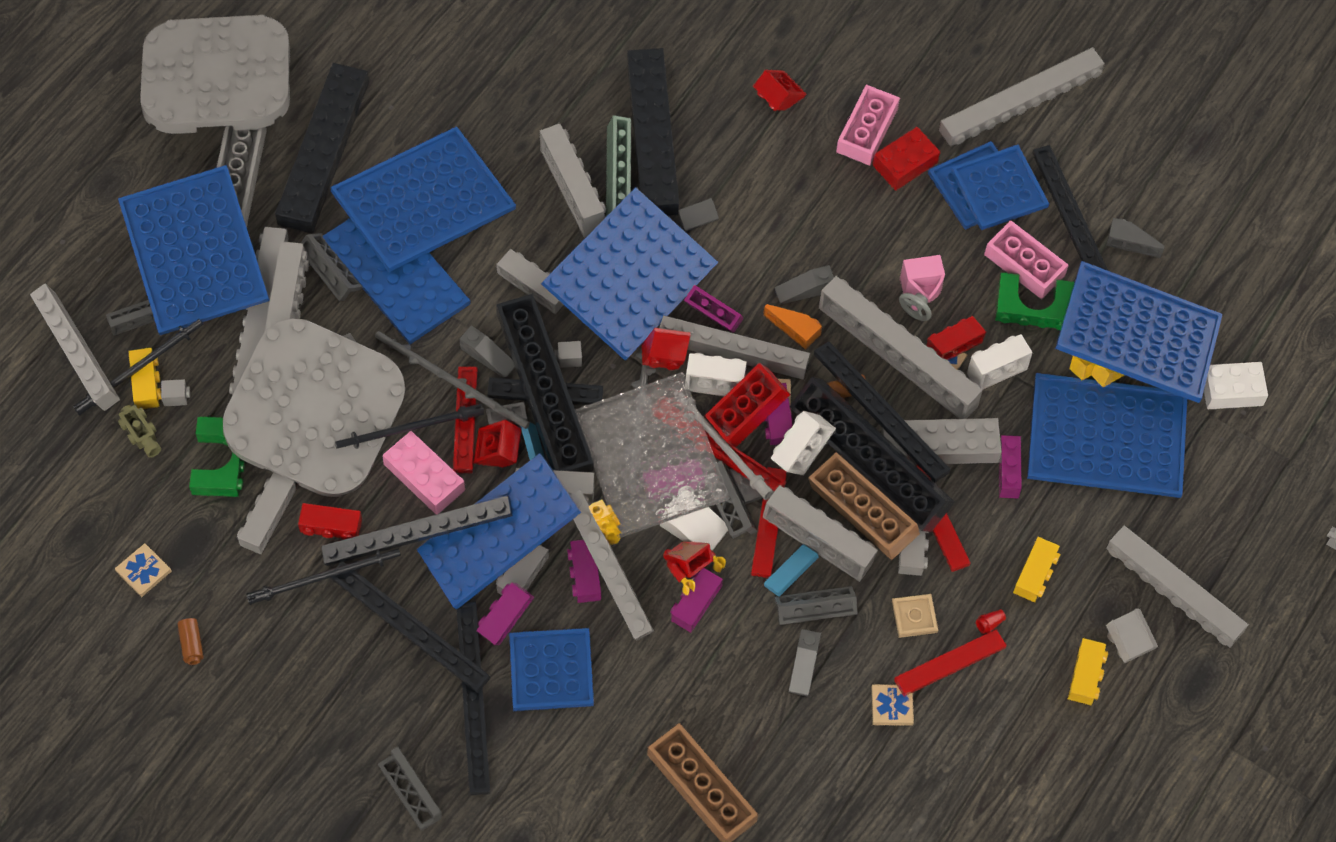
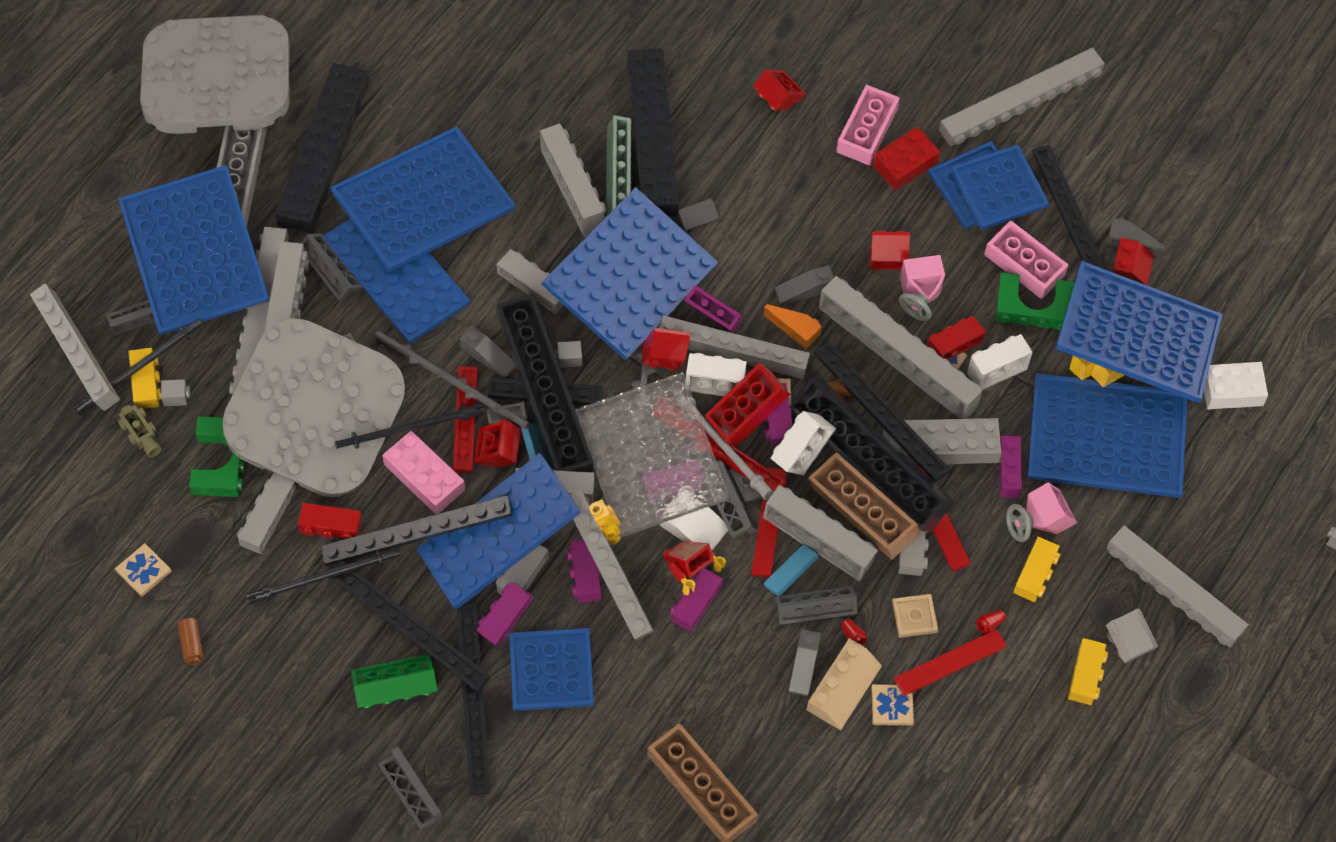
(394, 681): none -> green slope
(844, 685): none -> tan slope
(854, 632): none -> red cone
(888, 250): none -> slope
(1044, 511): none -> bright pink piece
(1133, 261): none -> red slope

